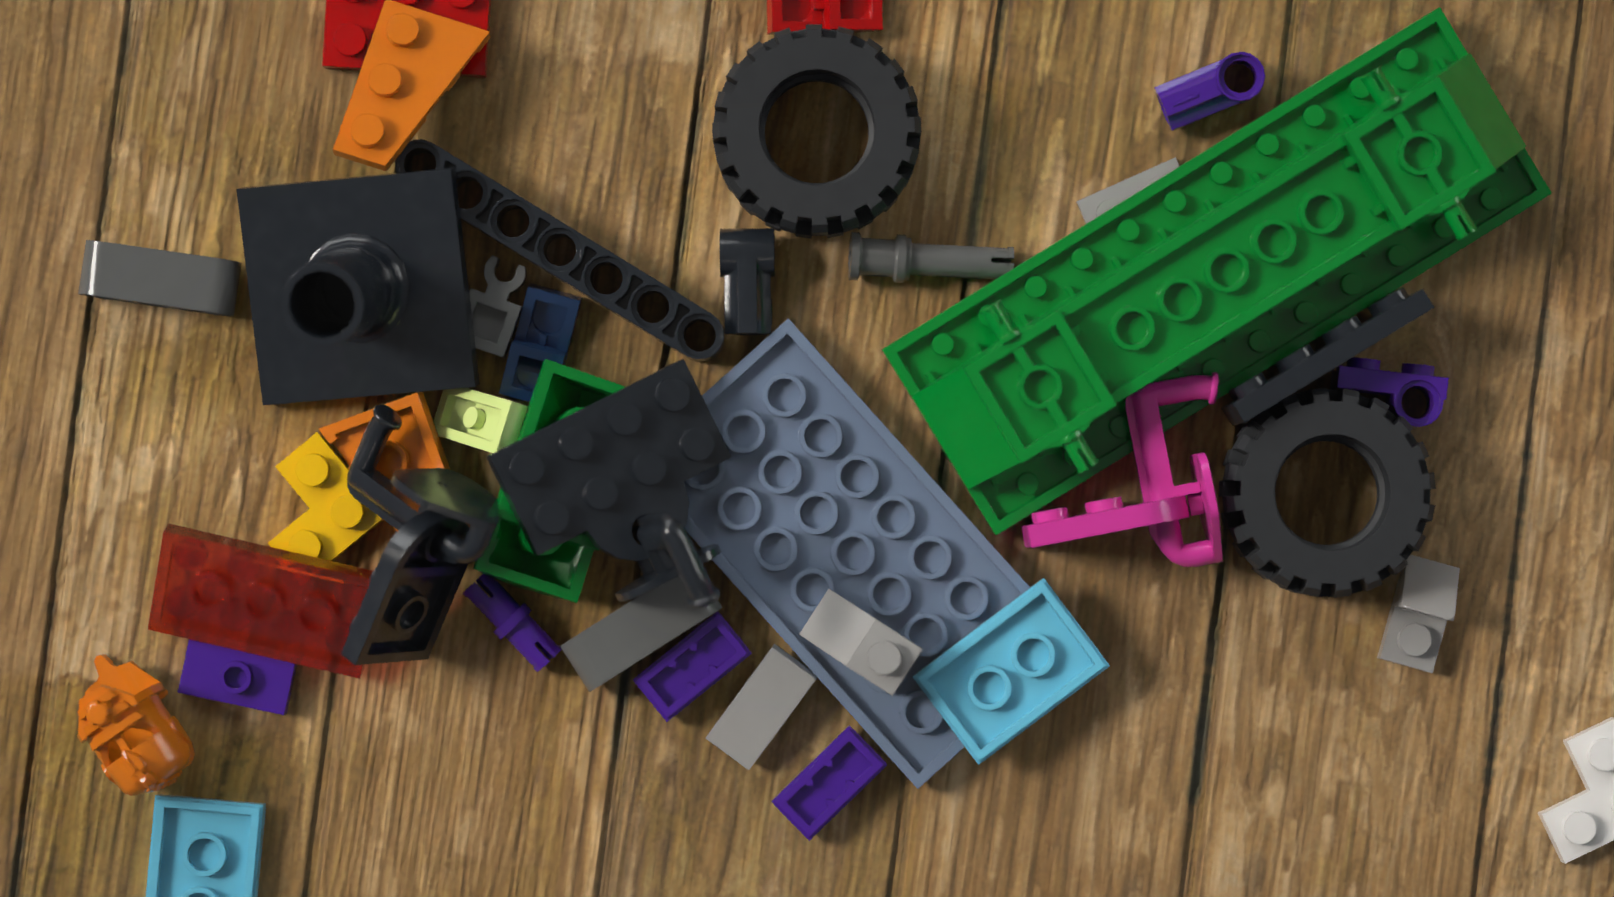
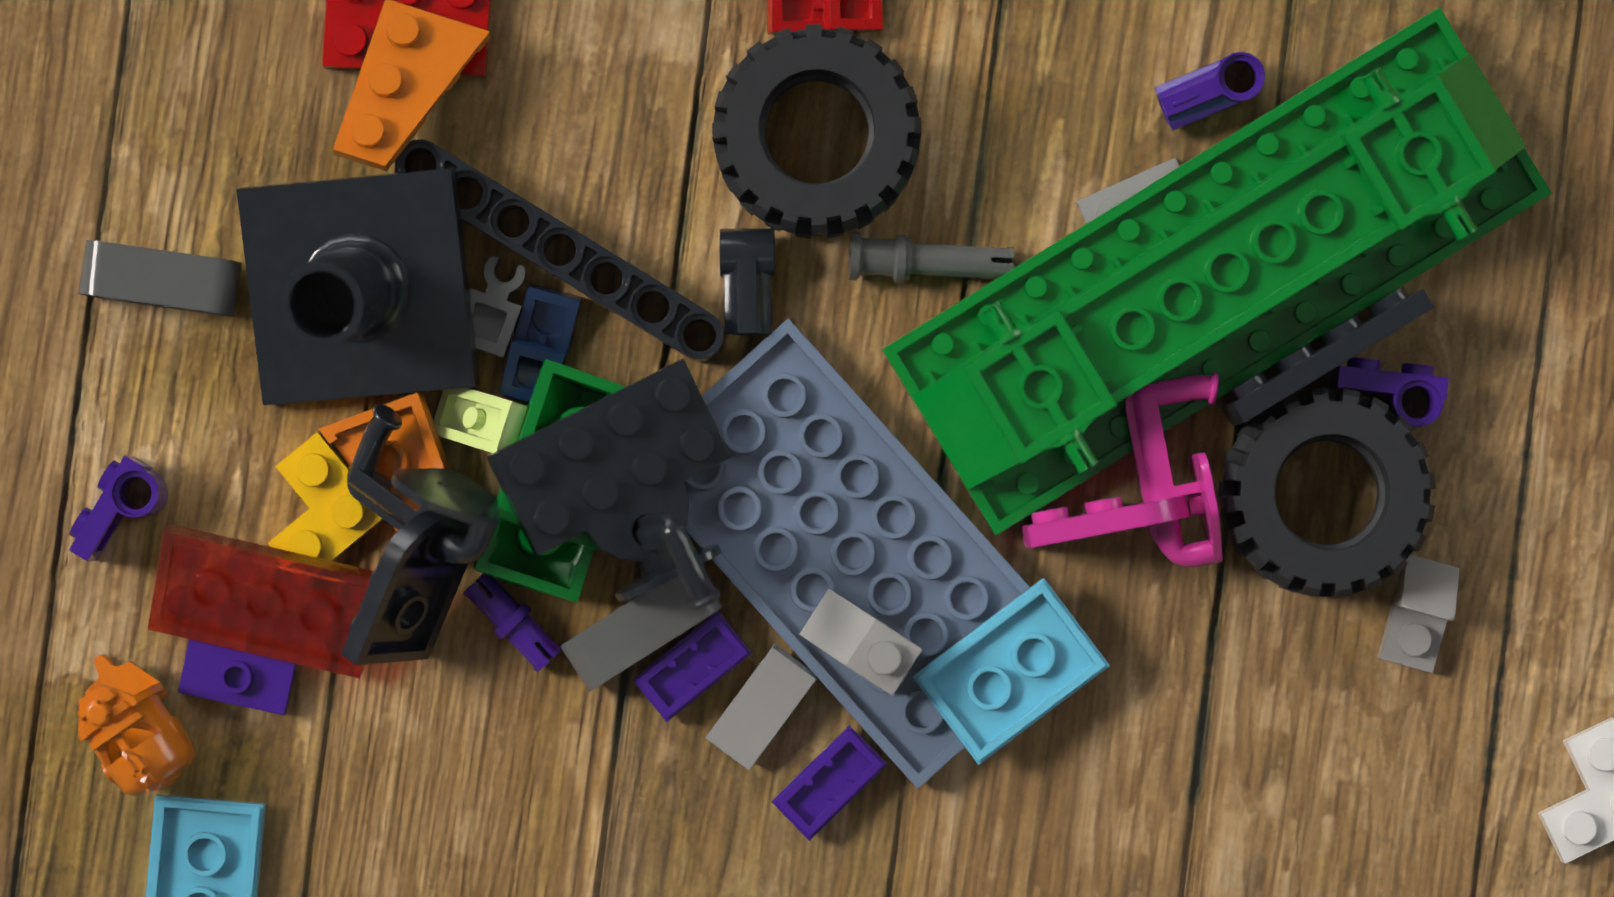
(96, 526): none -> dark purple plate

